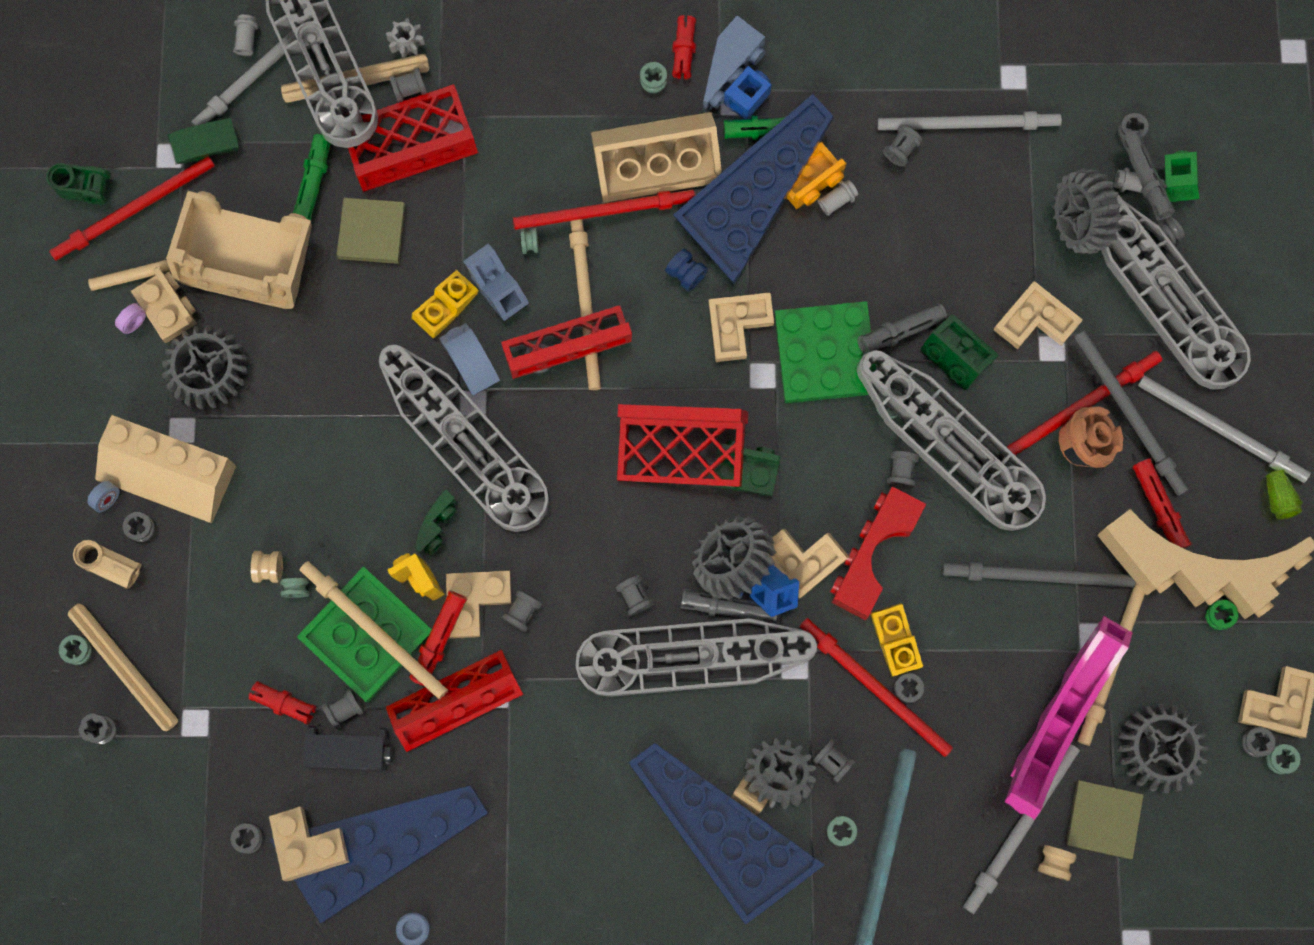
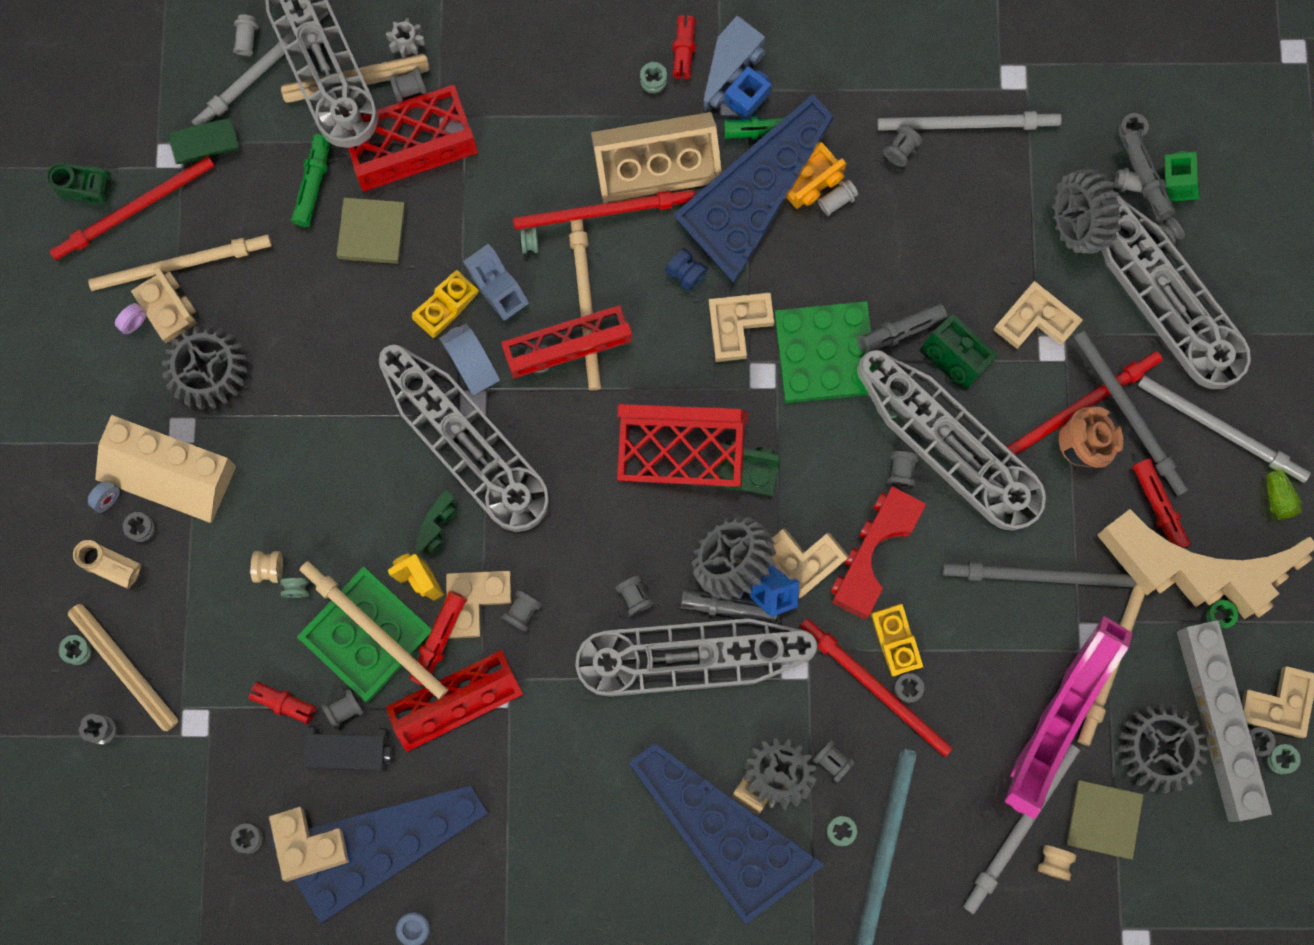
(238, 252): tan windscreen -> none
(1224, 722): none -> light grey brick

